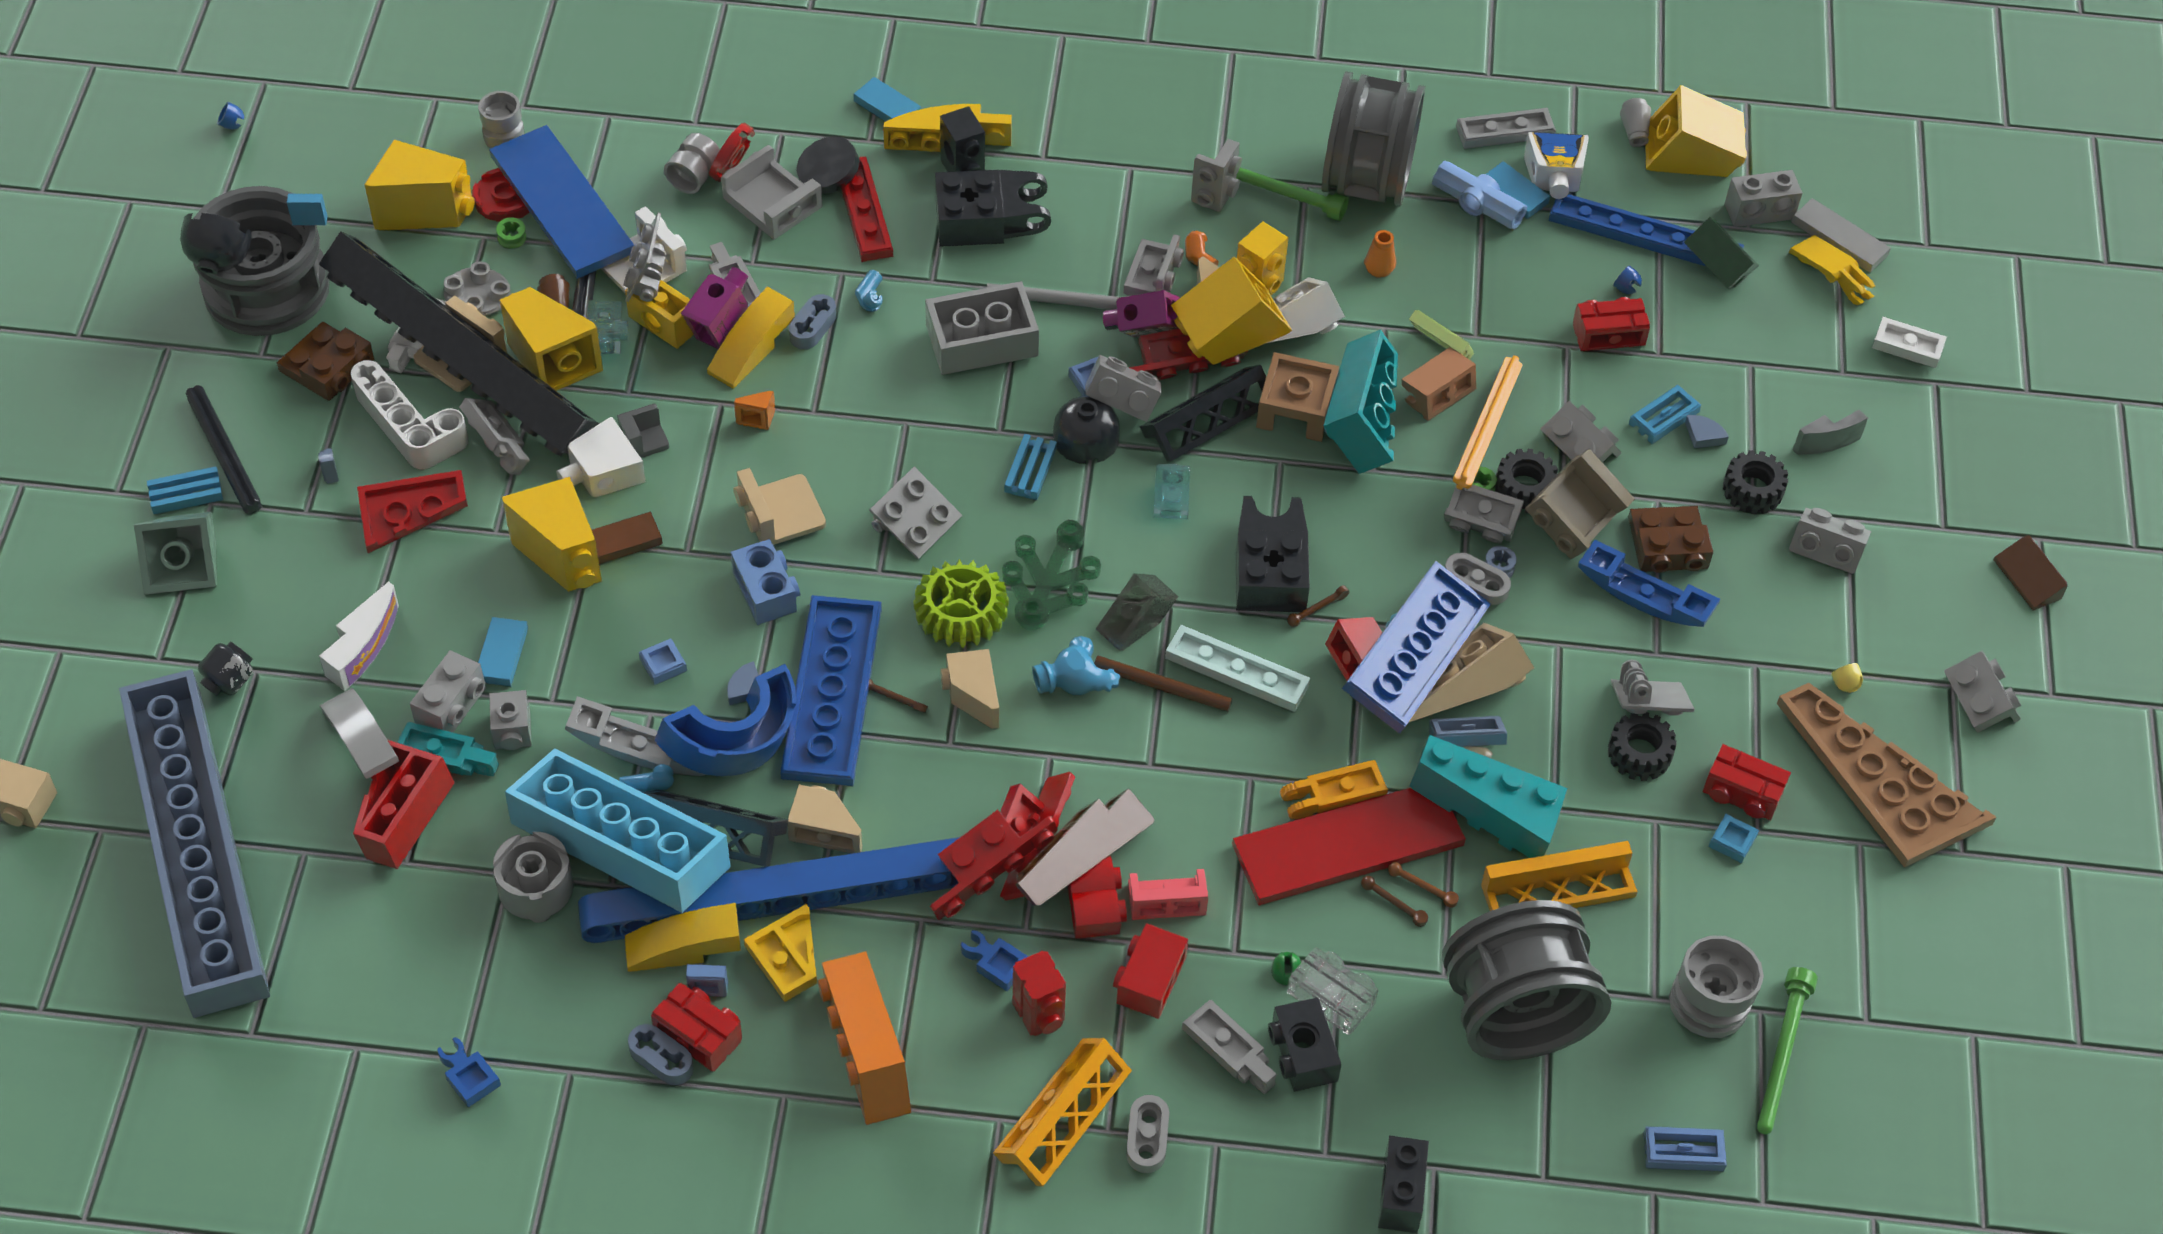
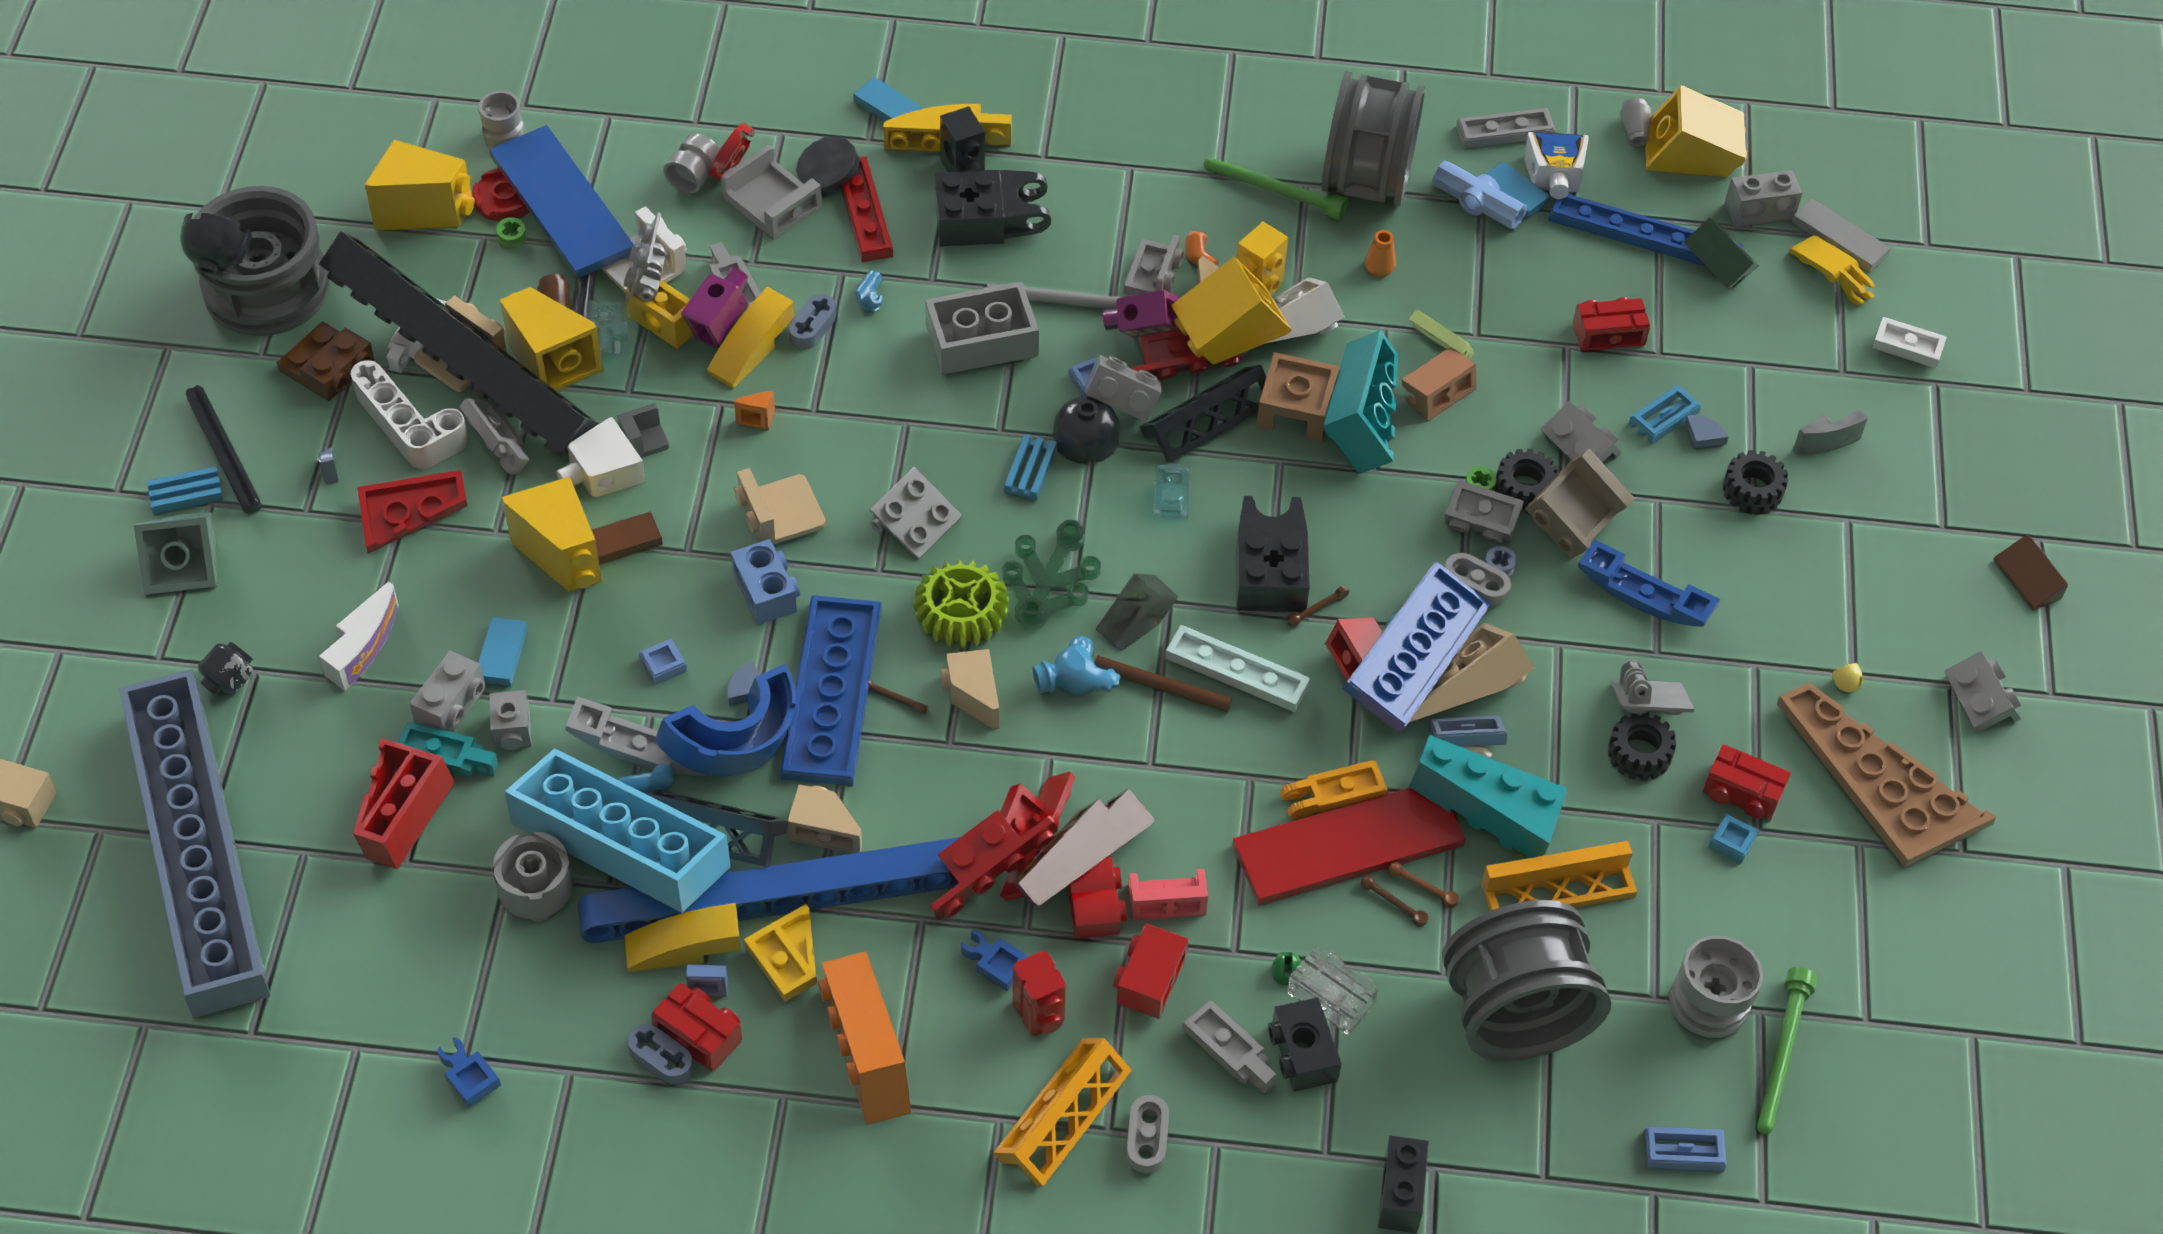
(229, 115): blue hinge -> none
(307, 209): dark azure tile -> none
(359, 732): light grey slope -> none
(478, 286): light grey dish -> none
(1216, 178): light grey bracket -> none
(1487, 423): light orange axle -> none
(1626, 279): blue hinge -> none
(1670, 539): reddish brown plate -> none
(1830, 539): light grey bracket -> none

